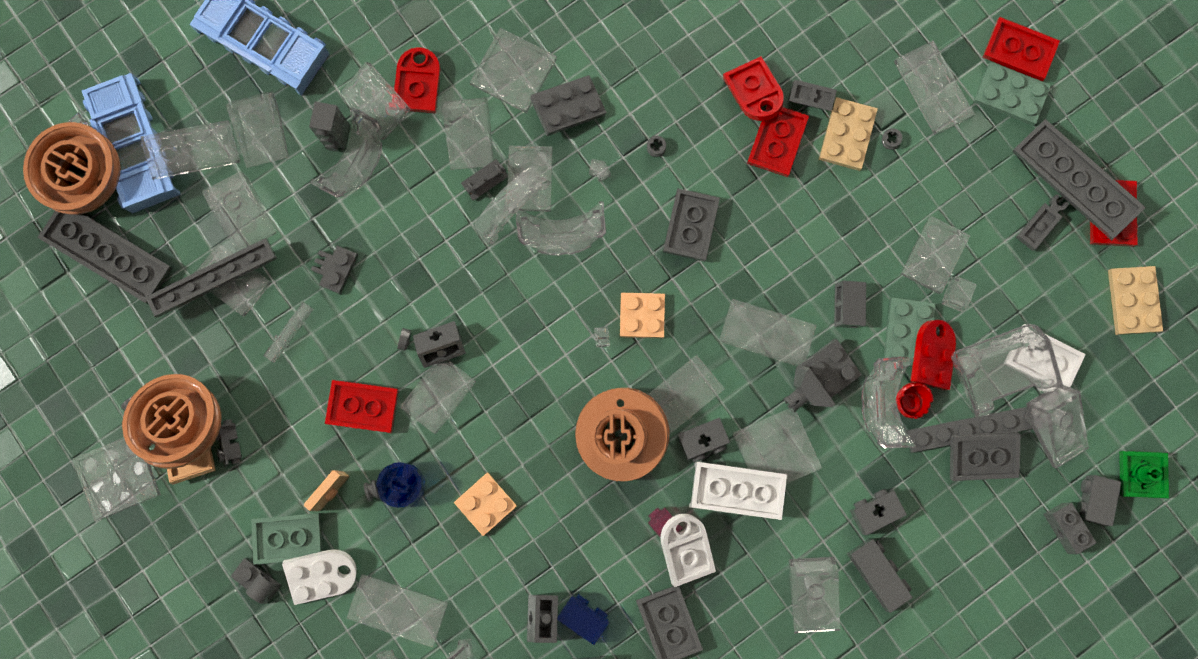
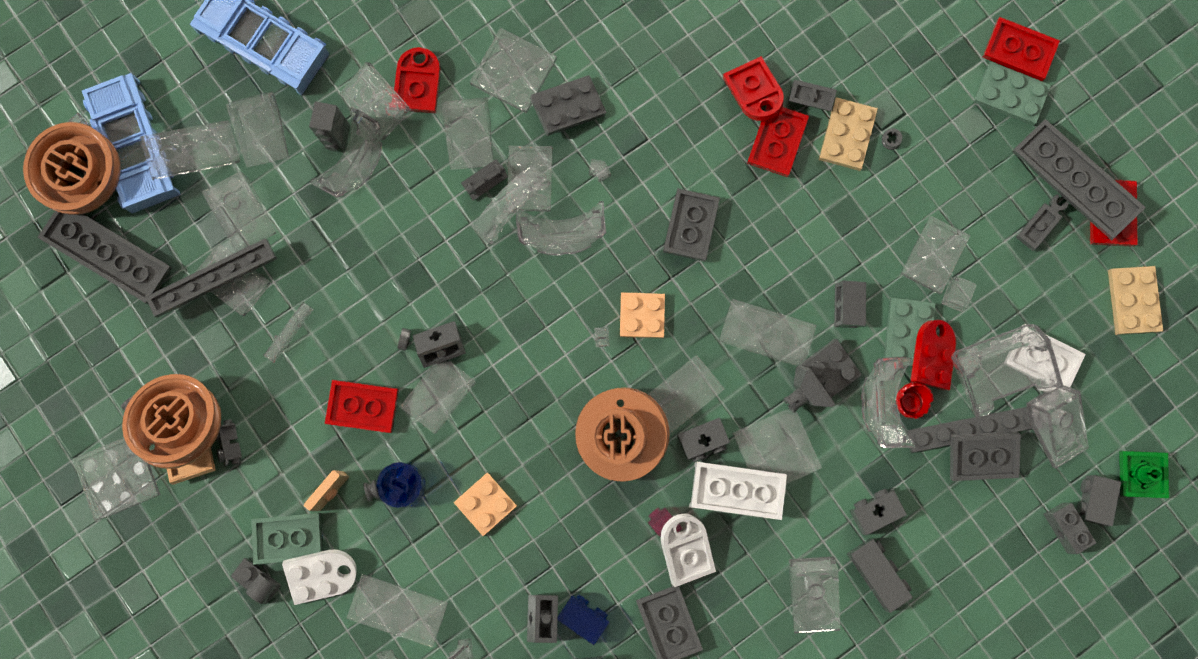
(335, 268): dark grey hinge -> none
(660, 140): dark grey bush -> none
(934, 87): clear plate -> none

